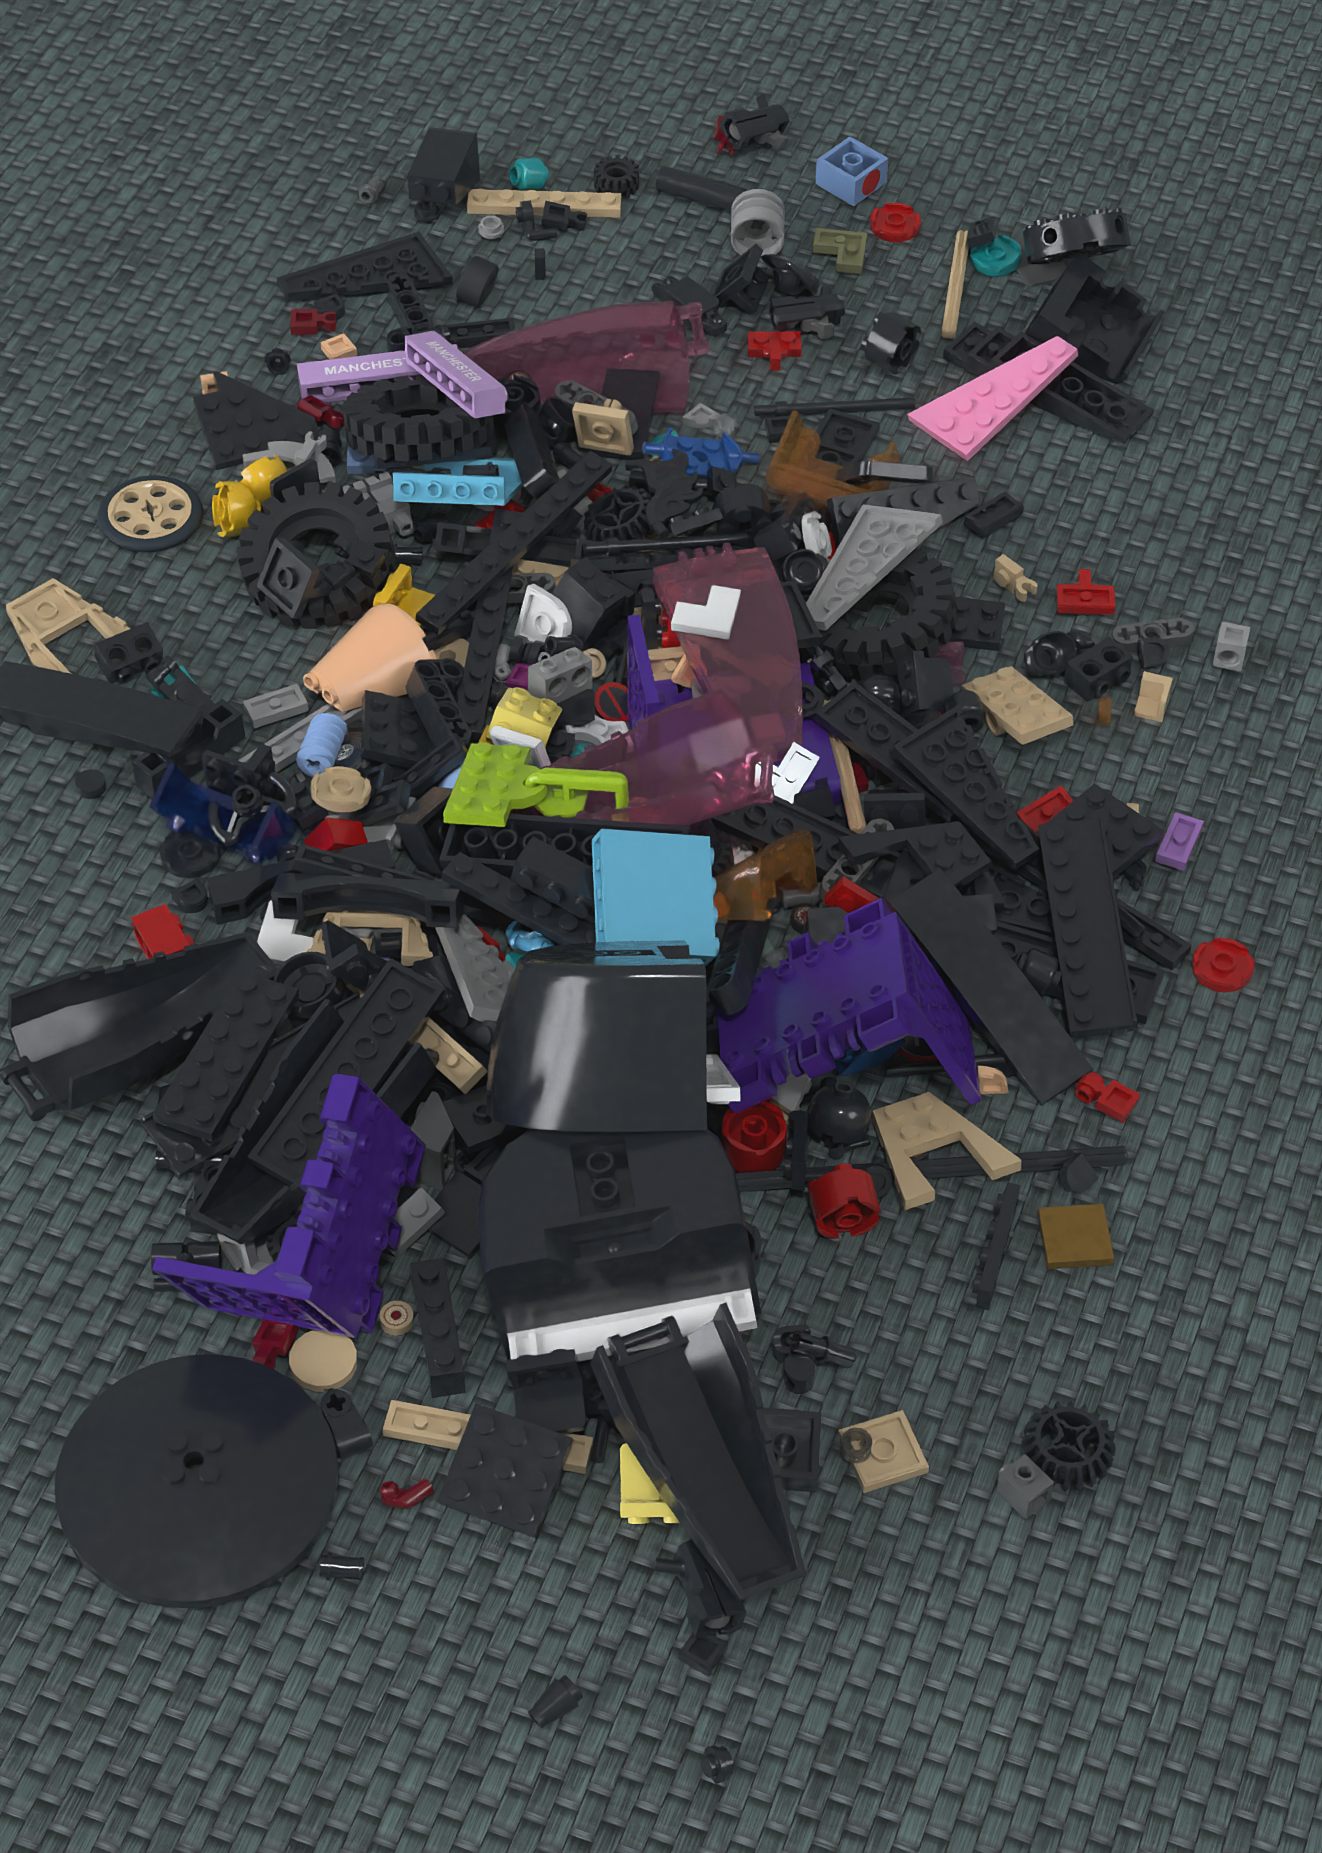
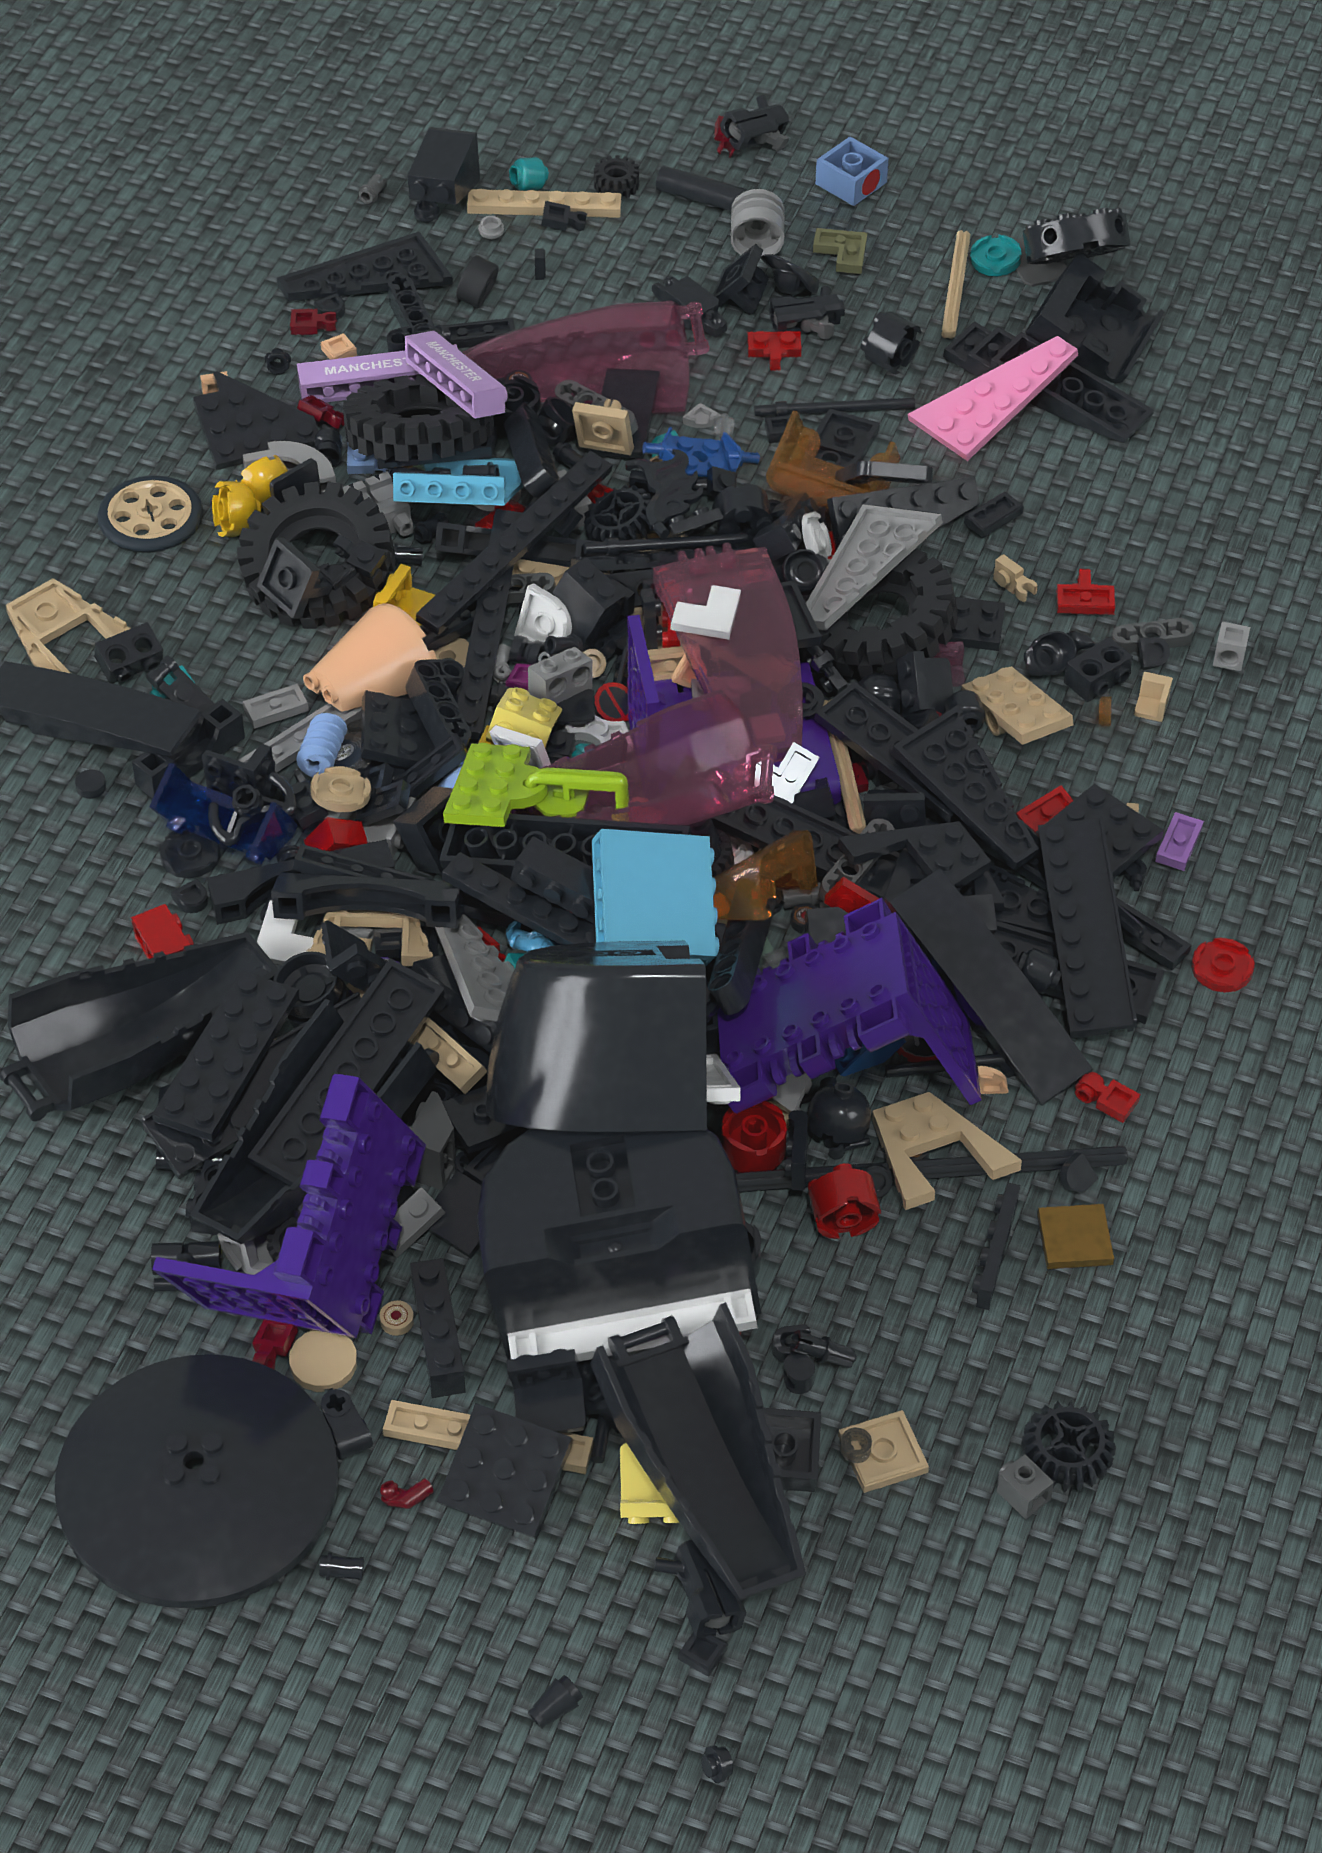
(310, 449): light grey plate -> none
(525, 215): black plate -> none
(895, 222): red tile -> none
(982, 232): black plate -> none

